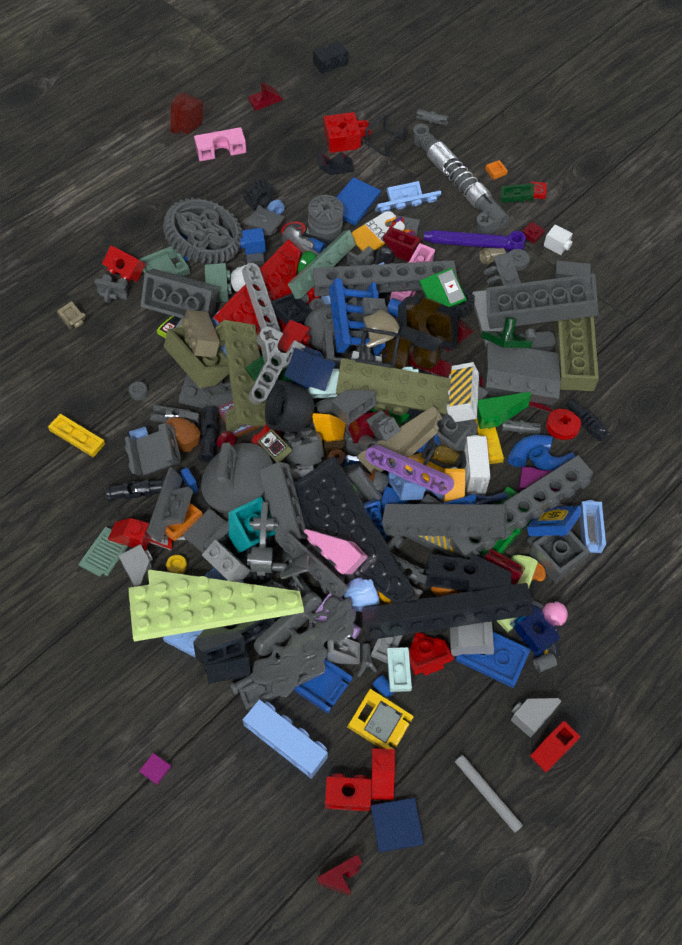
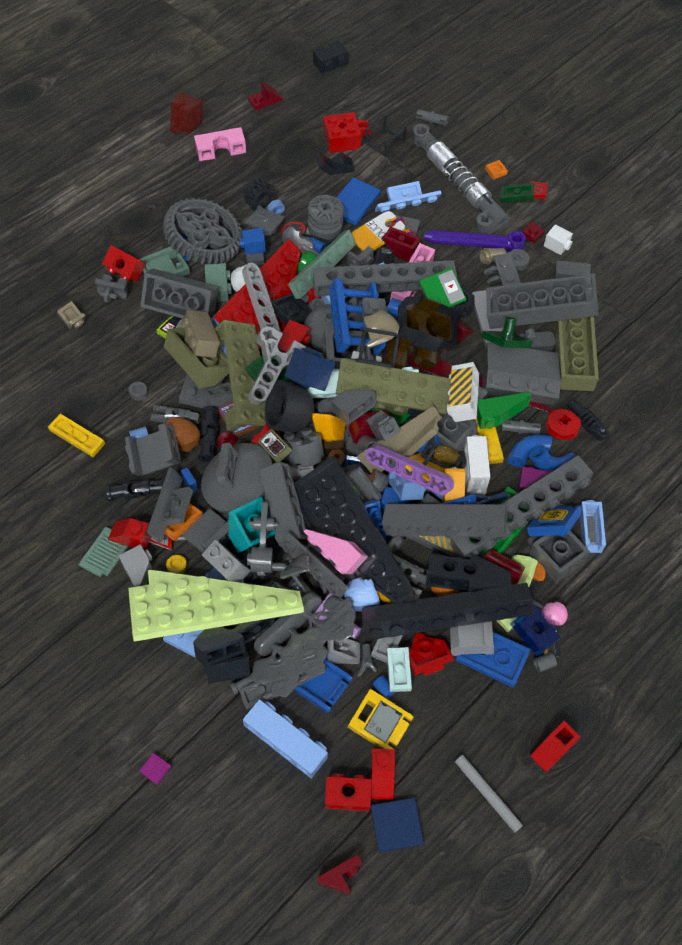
(533, 713): light grey slope -> none

